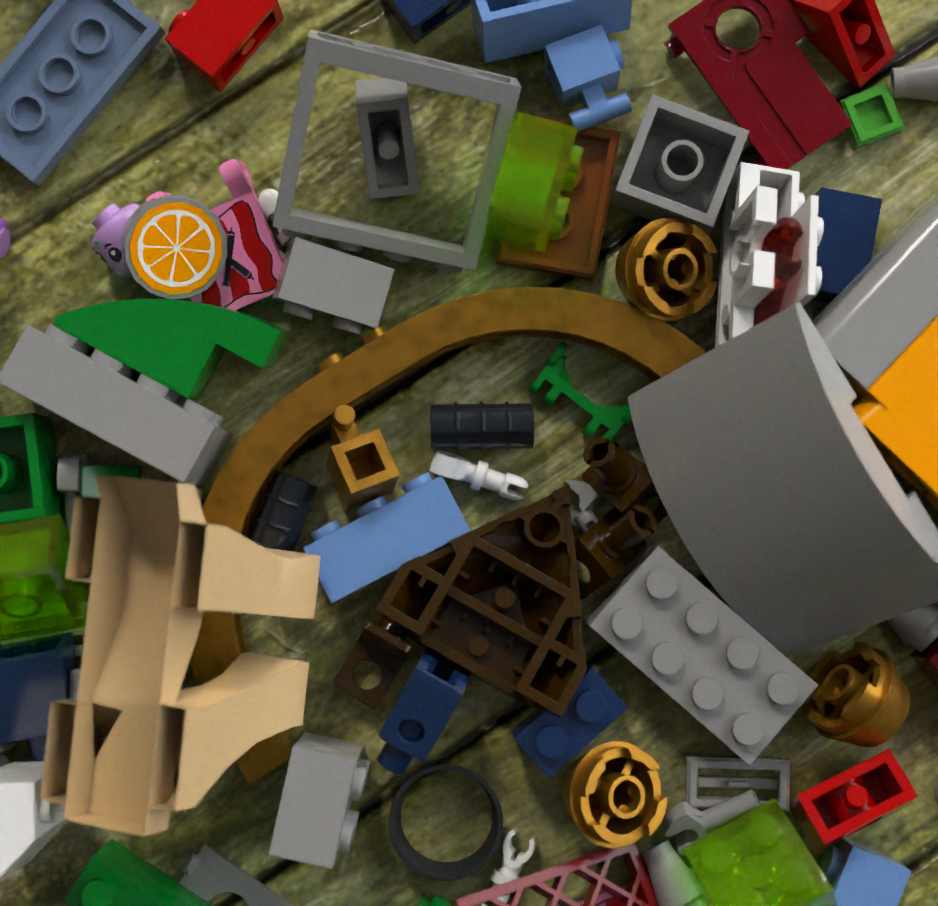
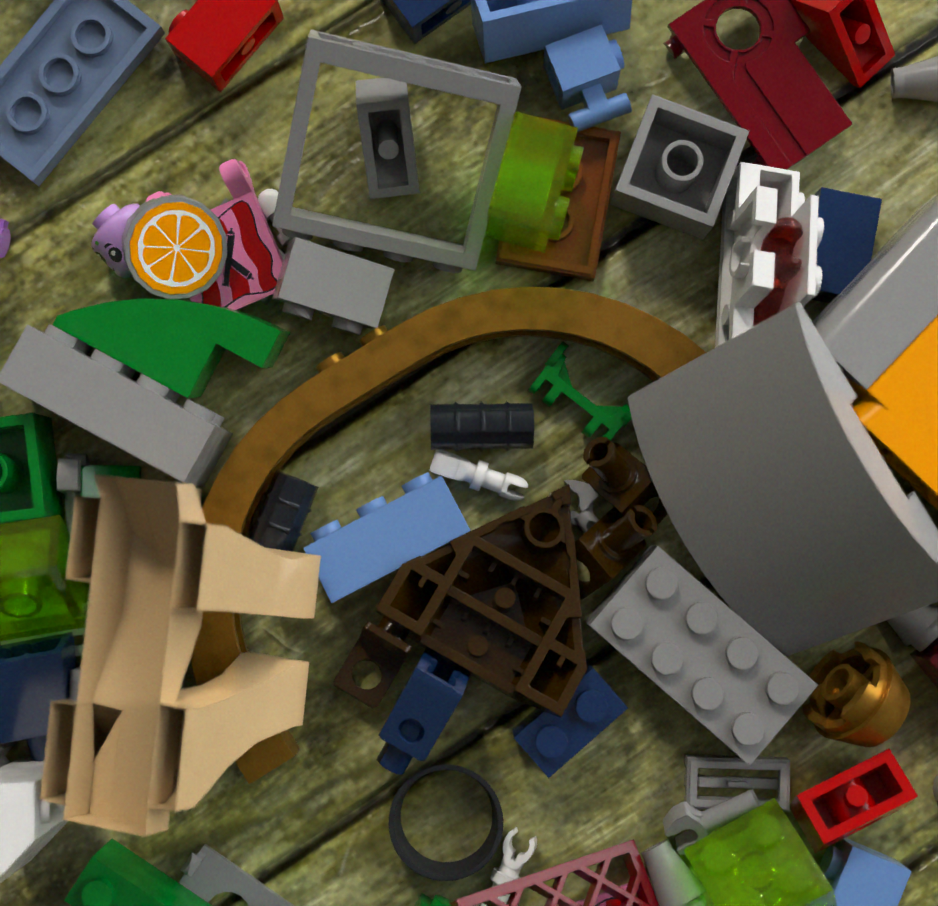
(317, 798): light grey brick -> none
(359, 464): pearl gold brick -> none
(614, 794): pearl gold cone -> none
(667, 269): pearl gold cone -> none
(872, 116): bright green tile -> none

